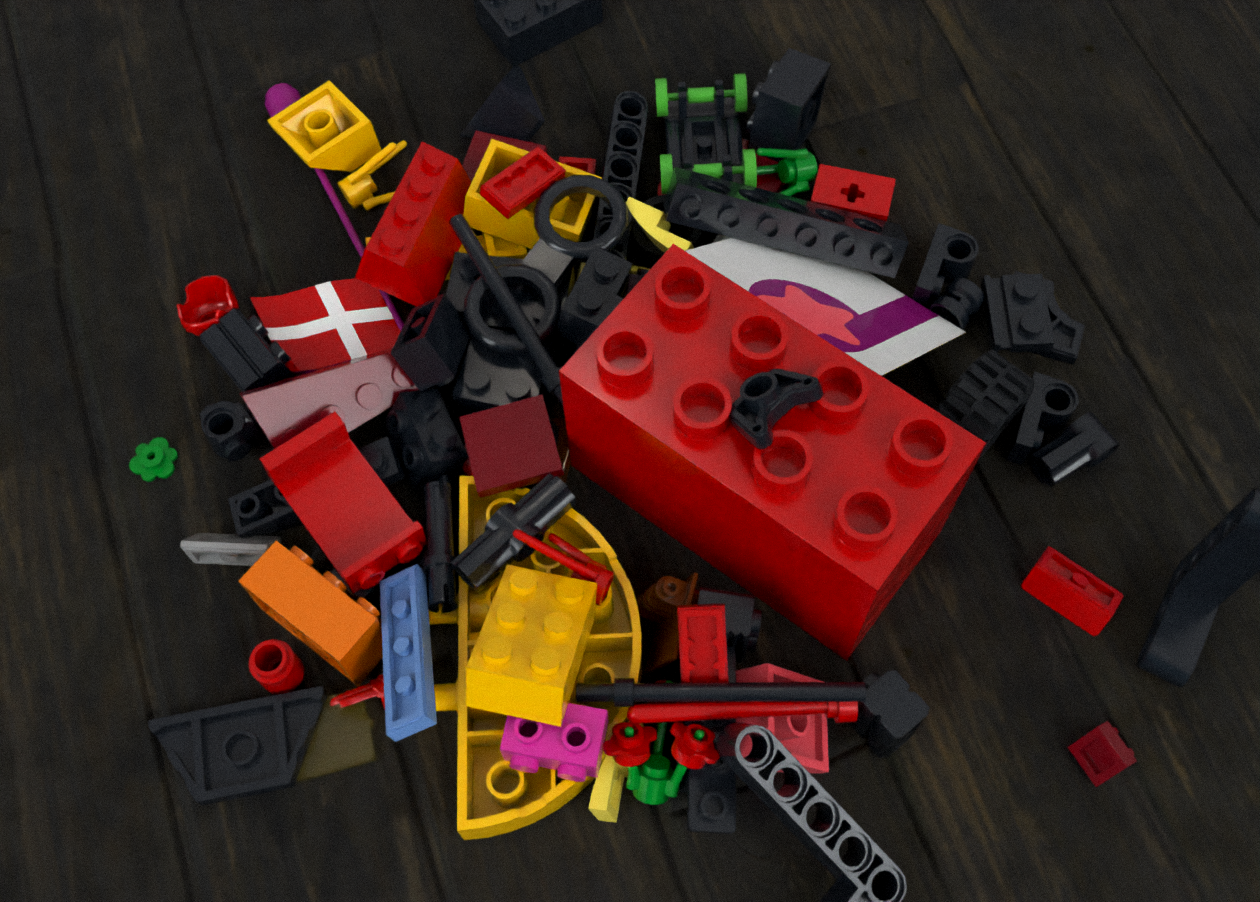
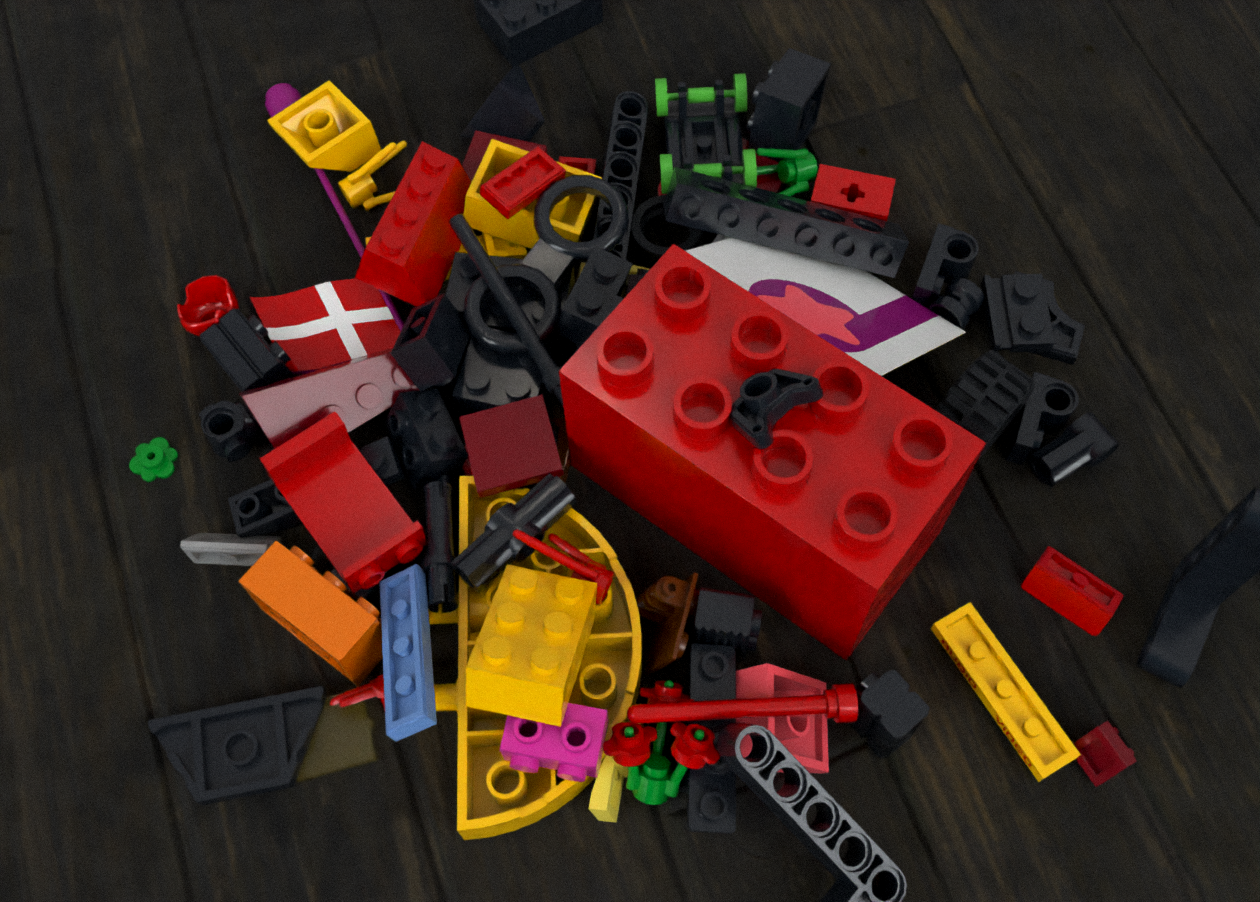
(276, 666): red brick -> none
(626, 692): black bar -> none
(655, 226): light yellow slope -> none
(703, 643): red plate -> none
(1005, 692): none -> yellow plate

